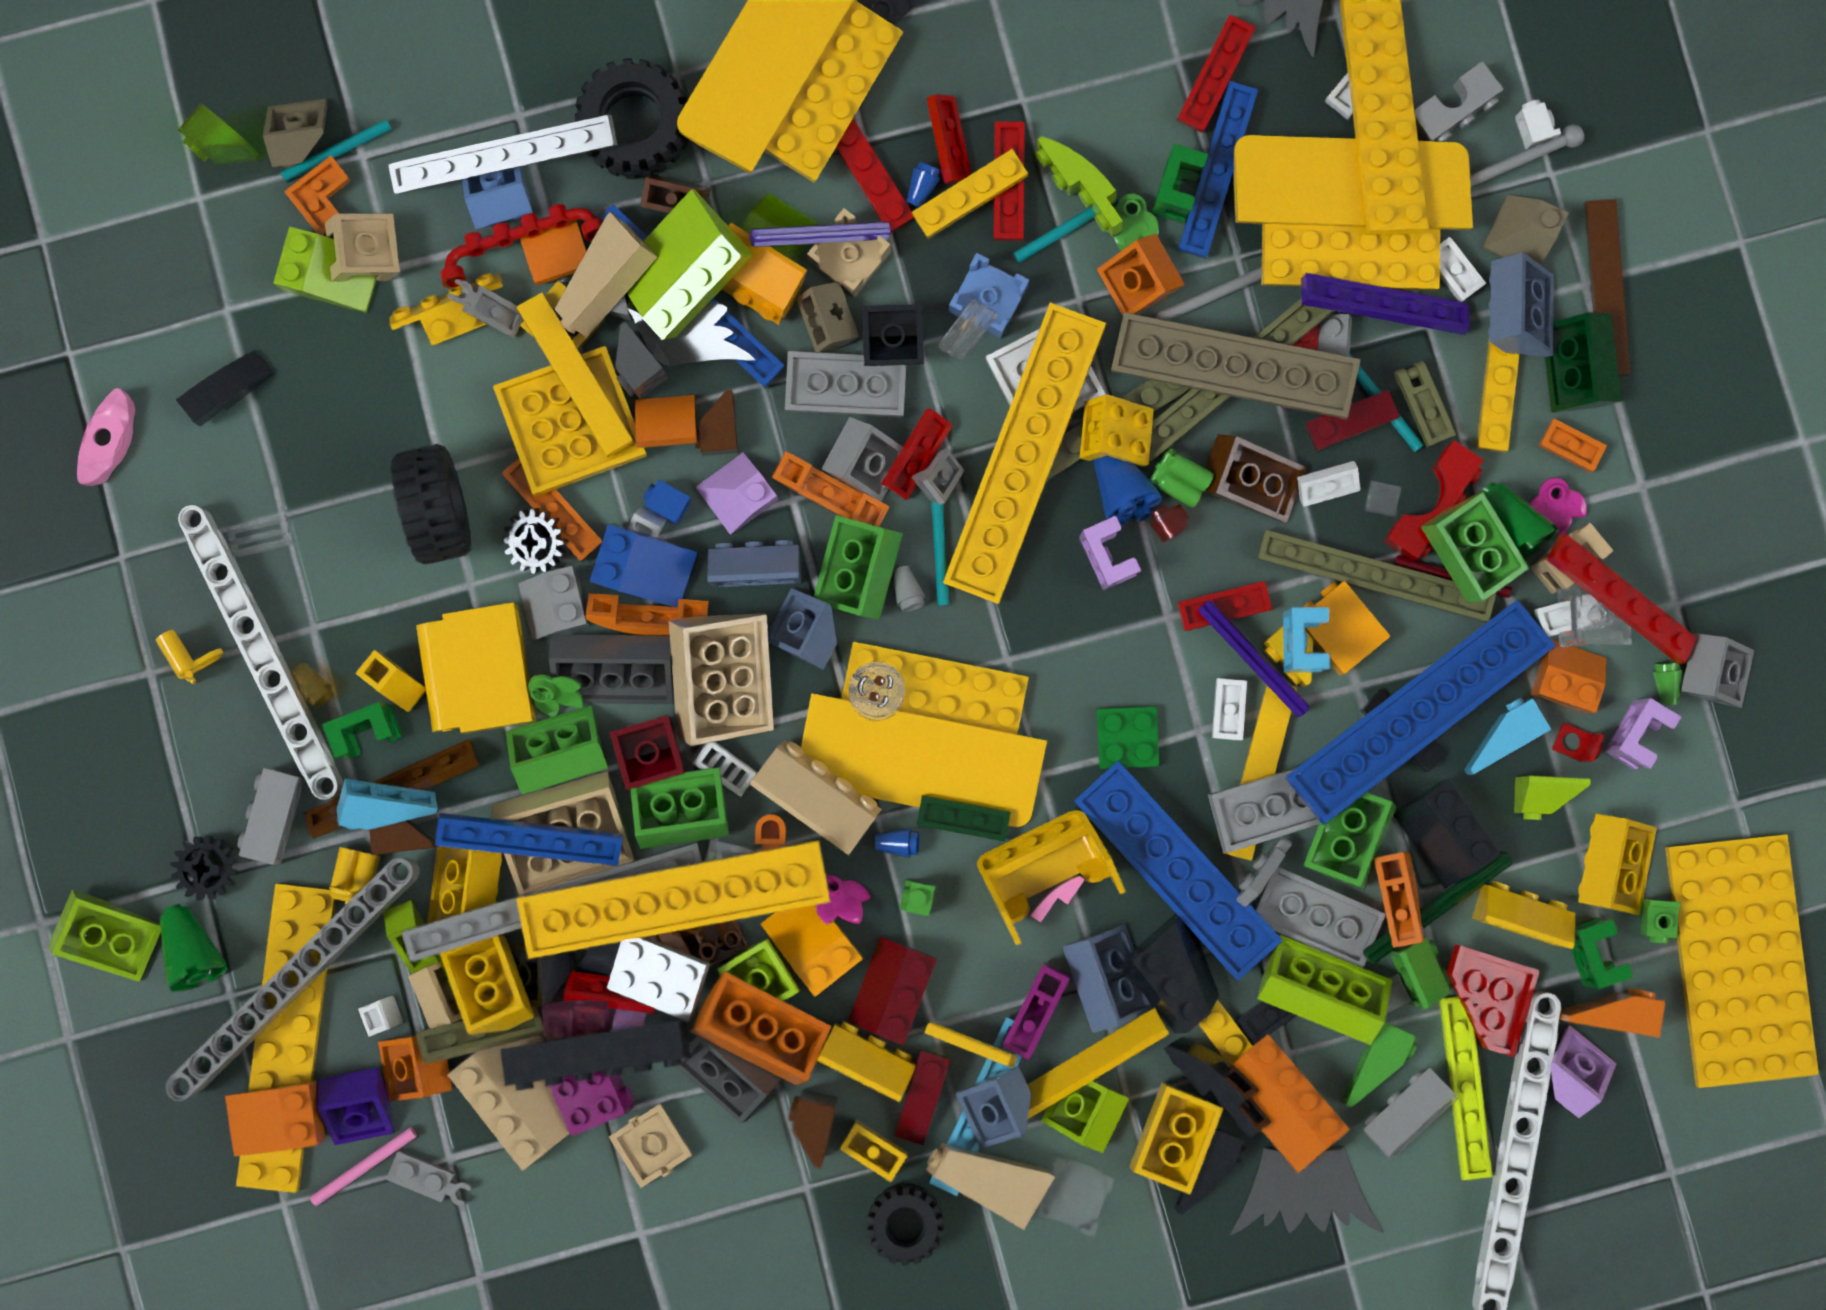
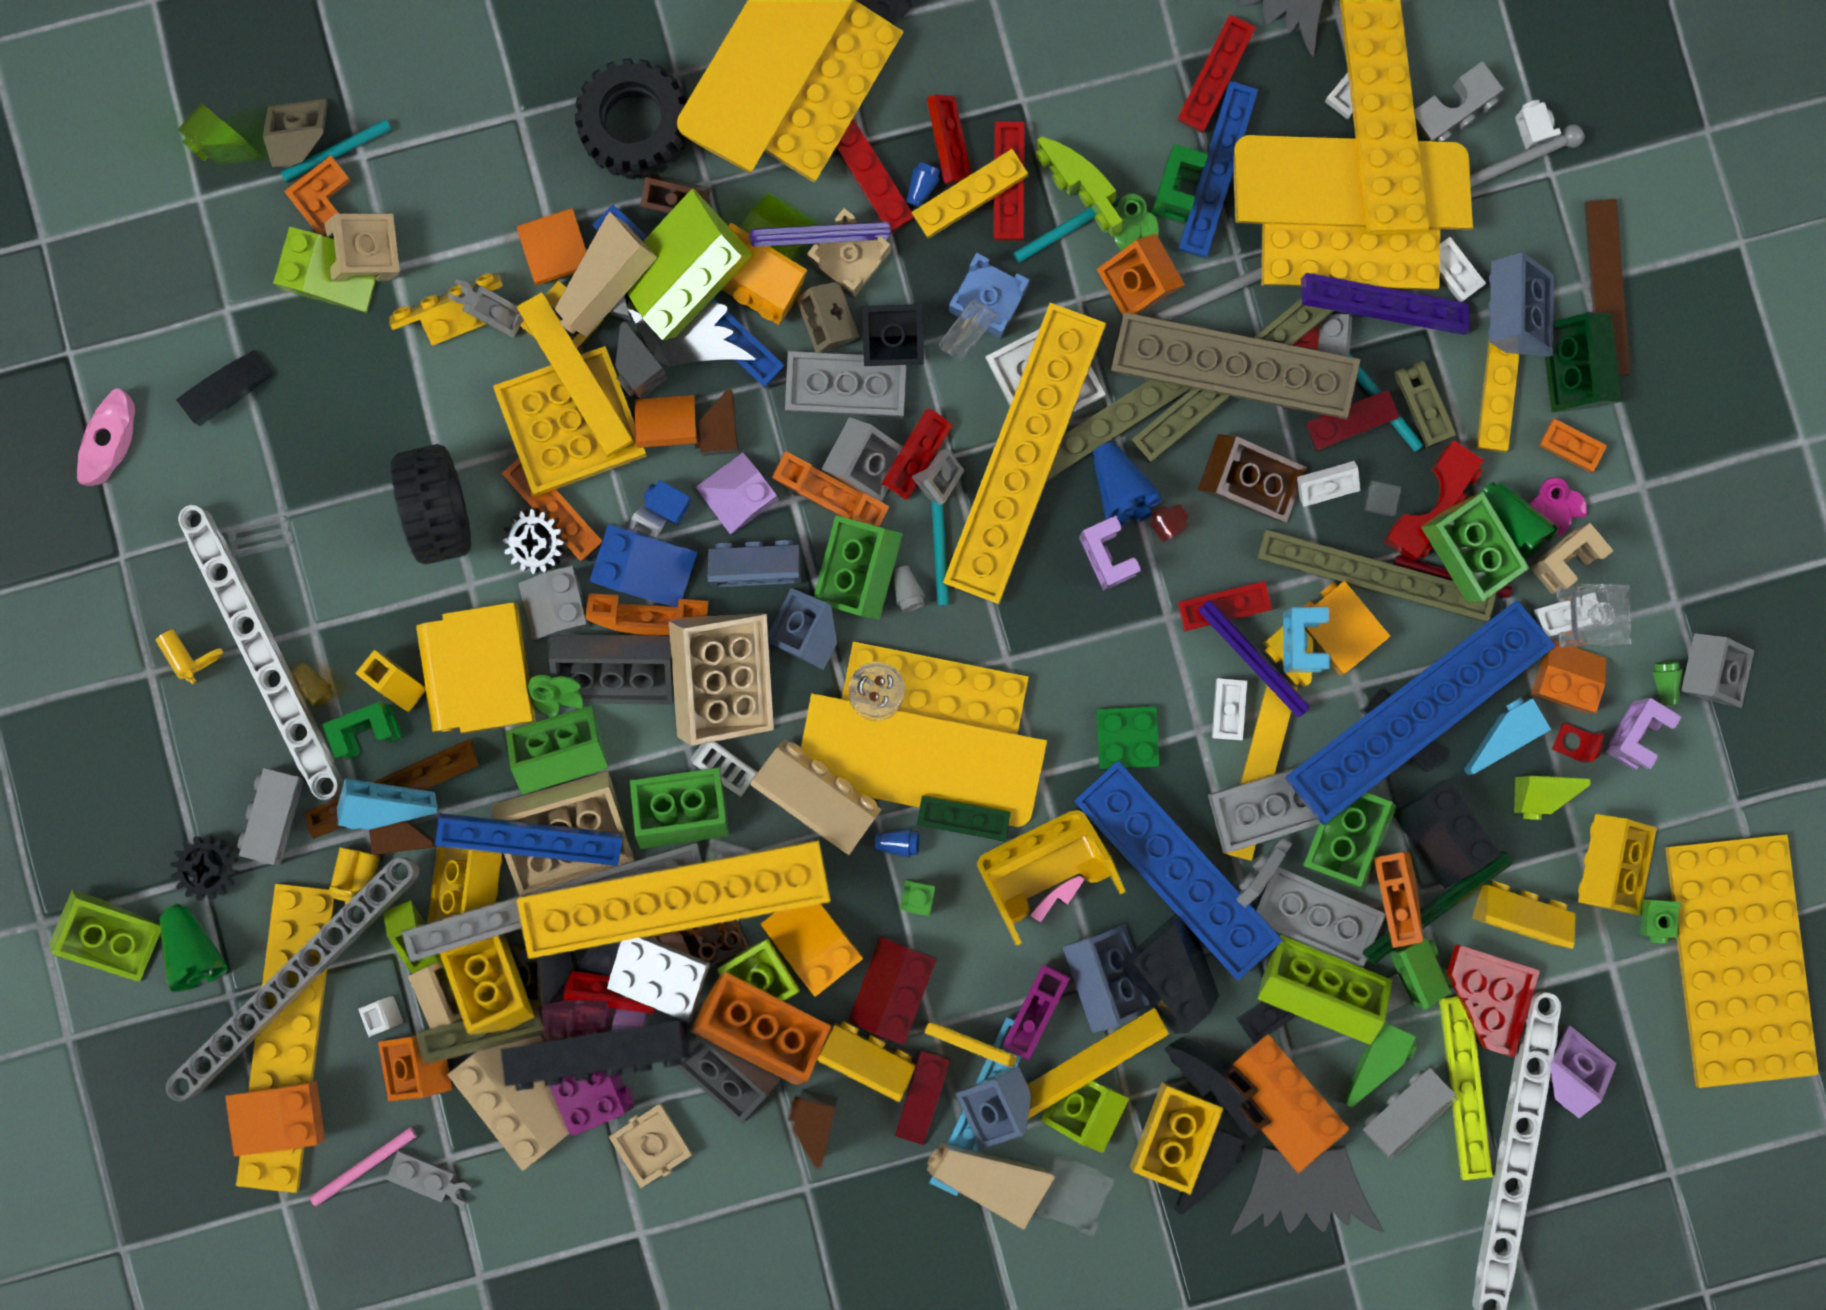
(355, 1106): dark purple slope -> none
(497, 197): medium blue slope -> none
(503, 154): plate -> none
(504, 237): red bar -> none
(647, 752): dark red slope -> none
(770, 832): orange plate -> none
(844, 901): dark pink plate -> none
(873, 1150): yellow brick -> none
(900, 1250): black tyre -> none
(1116, 430): yellow bracket -> none
(1181, 478): bright green piece -> none
(1225, 1034): yellow plate -> none
(1525, 227): dark tan slope -> none
(1588, 957): green panel -> none
(1622, 599): red plate -> none
(1631, 1012): orange slope -> none

